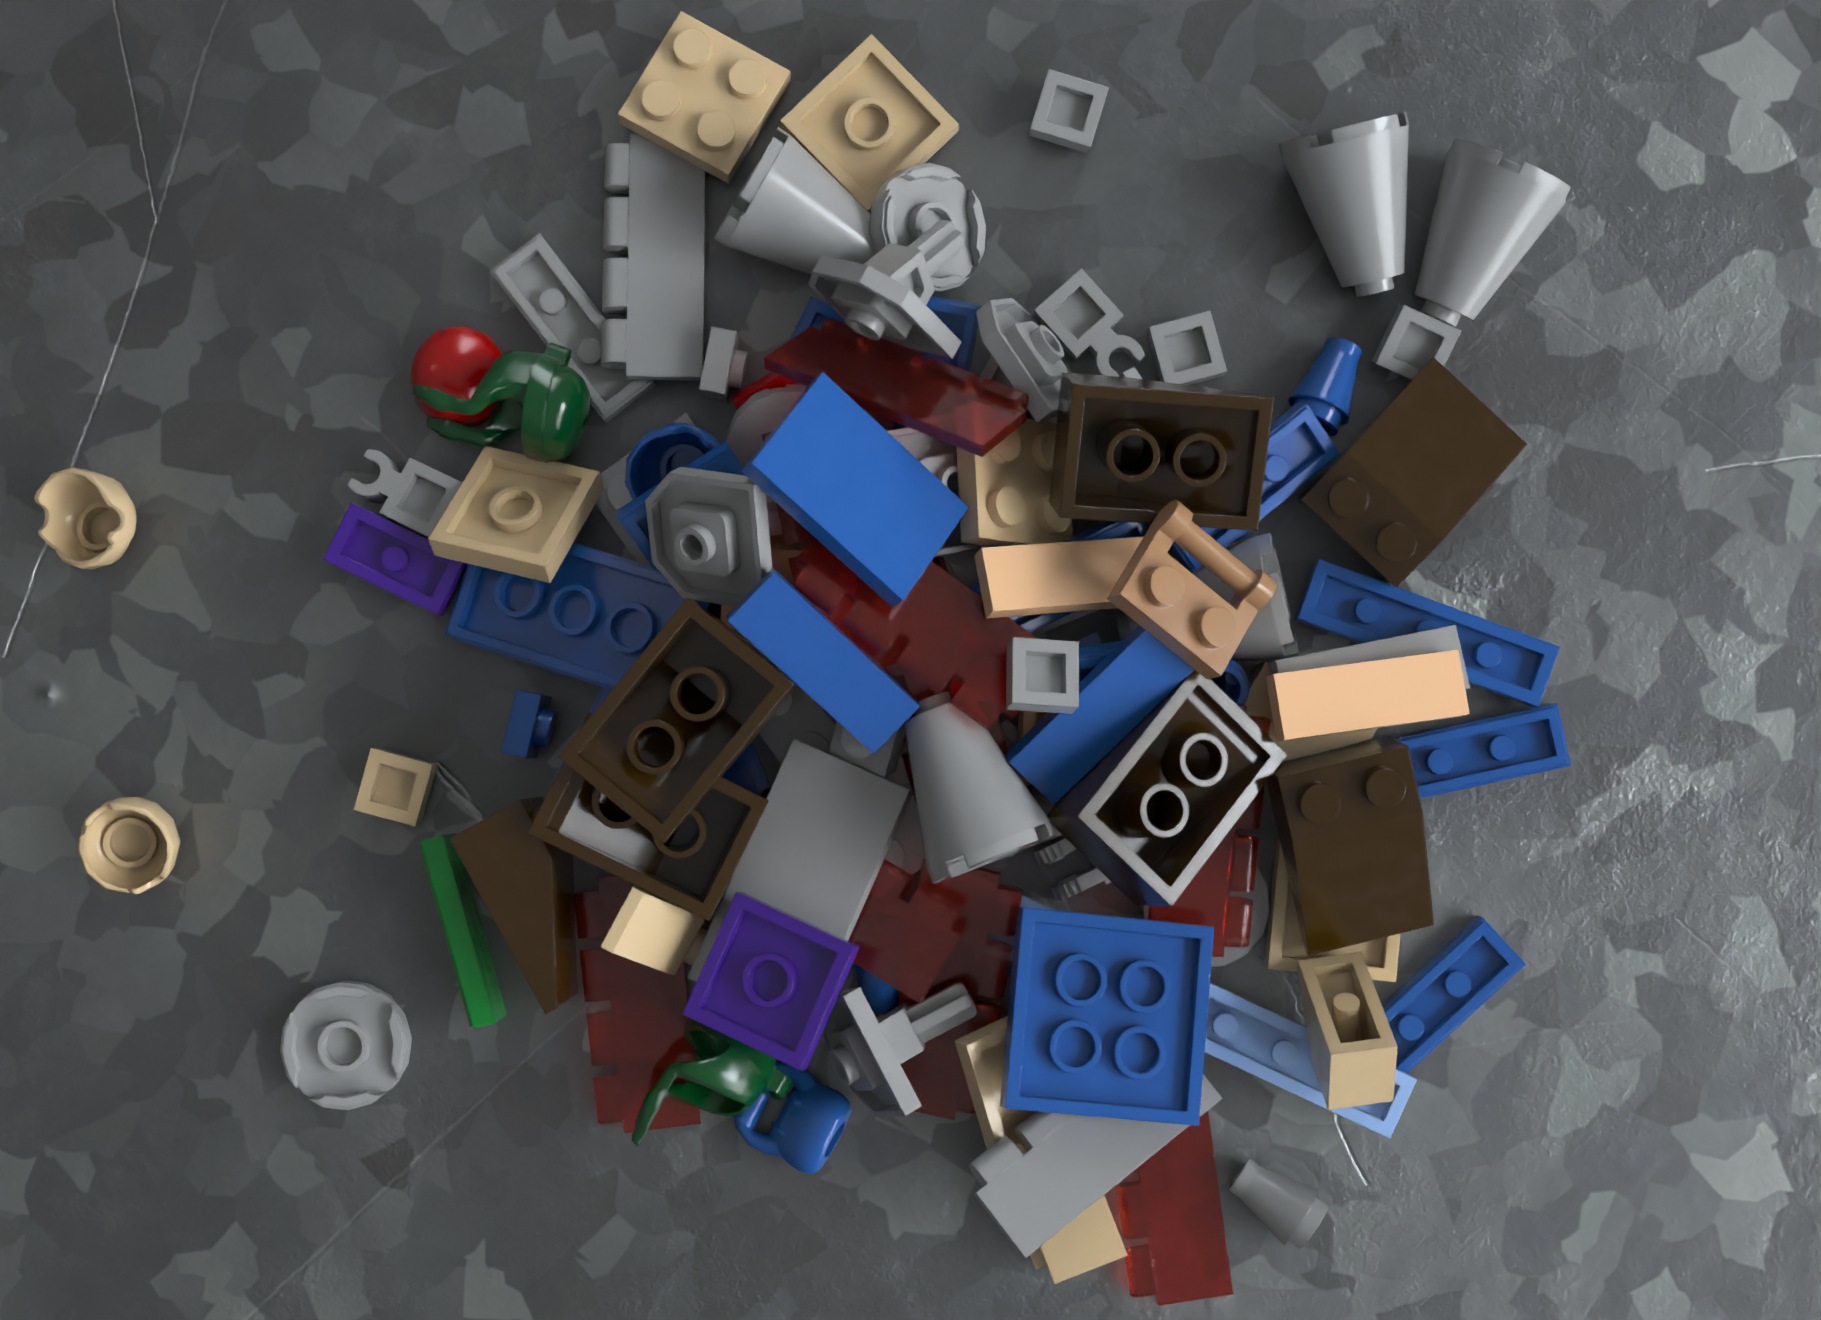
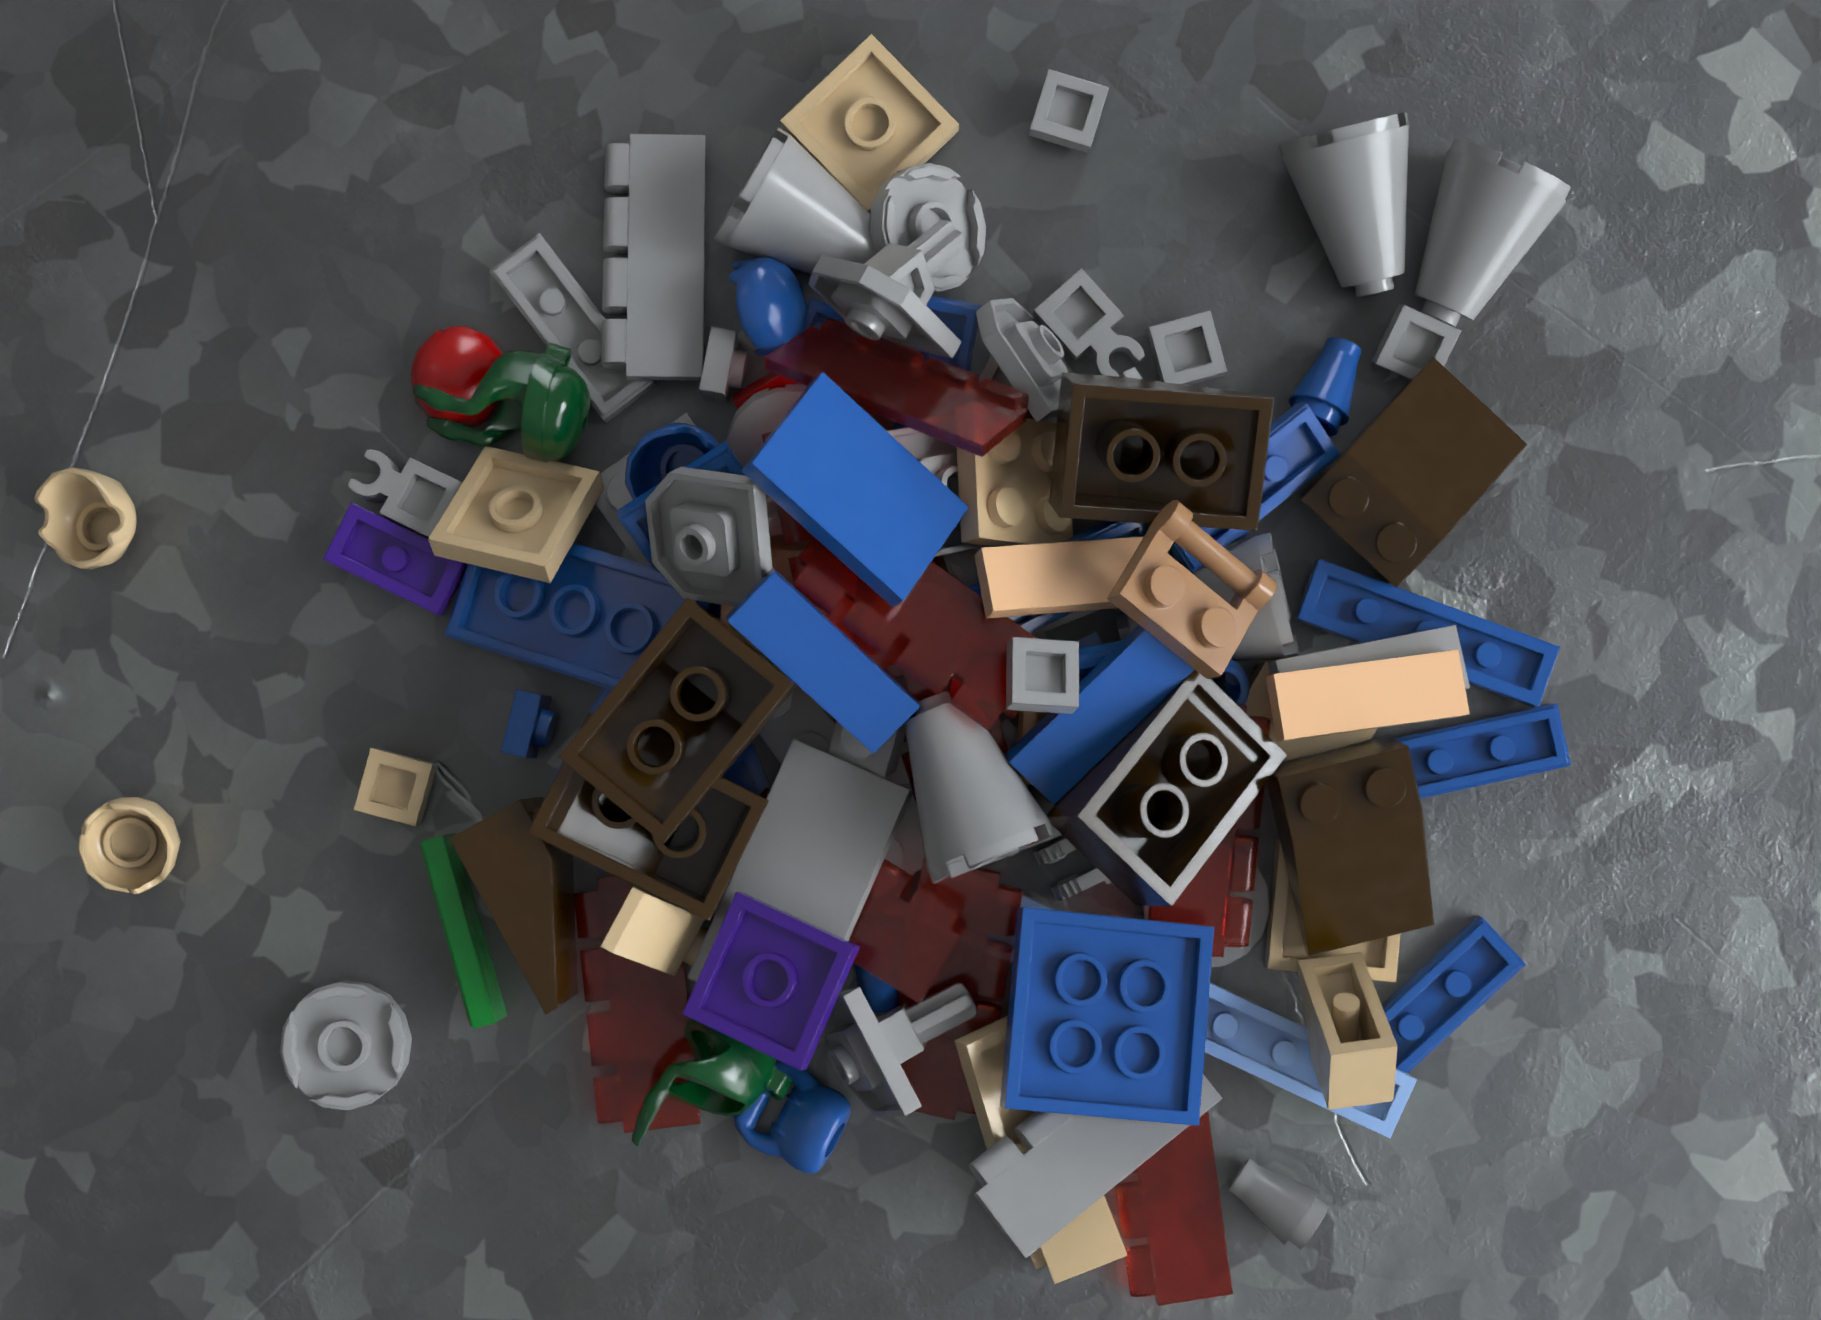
(704, 97): tan plate -> none
(768, 302): none -> blue hair

